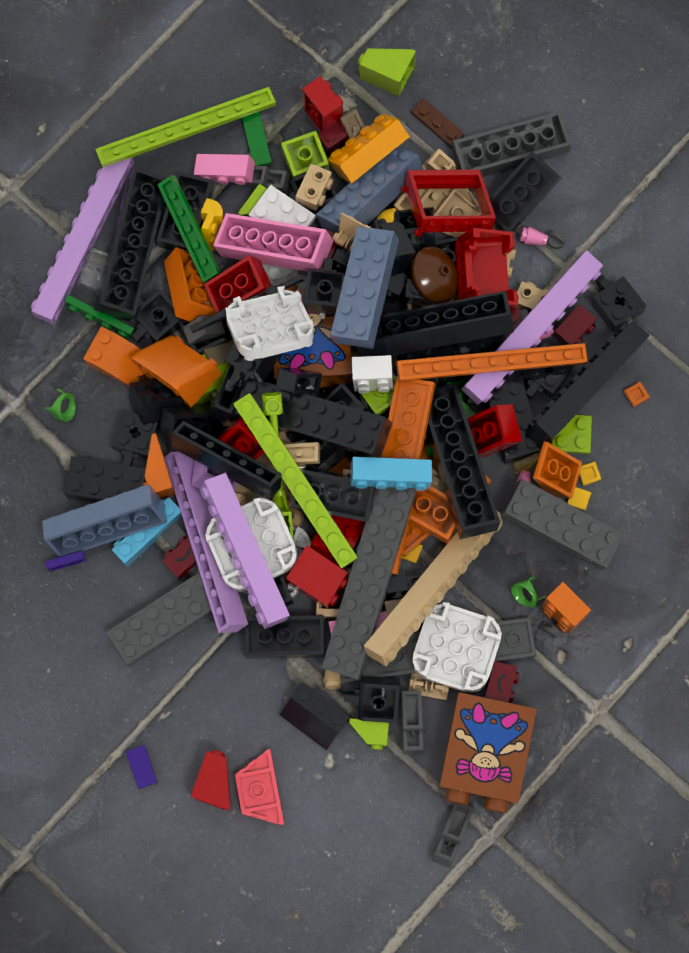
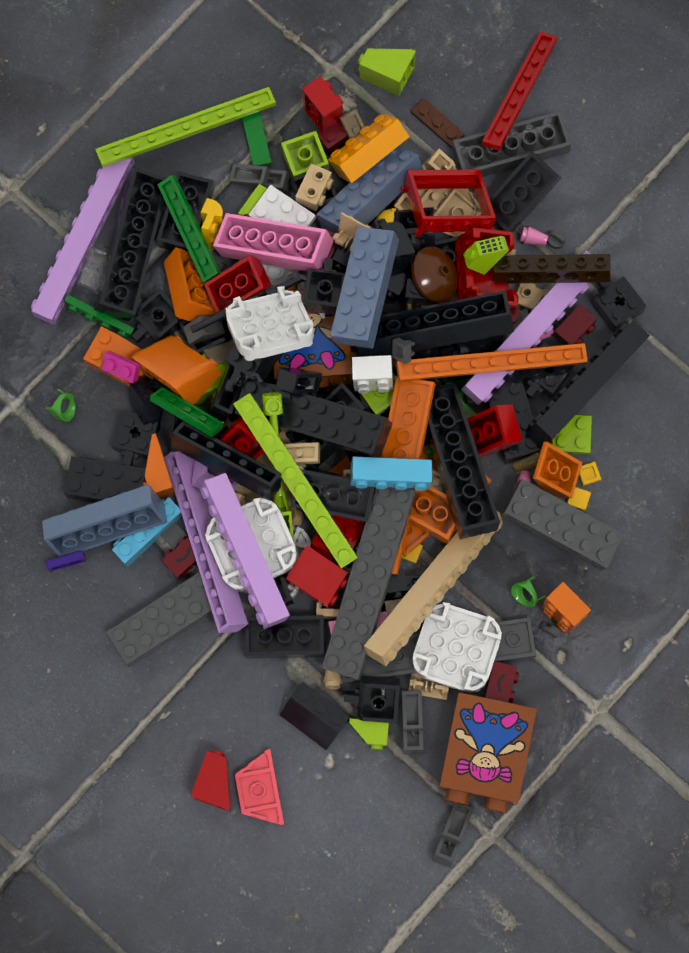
(120, 367): none -> dark pink plate
(141, 767): dark purple tile -> none
(187, 412): none -> green tile
(225, 168): bright pink brick -> none
(402, 350): none -> dark grey tile
(485, 254): none -> lime slope
(519, 91): none -> red plate
(553, 268): none -> dark brown brick
(636, 394): orange tile -> none

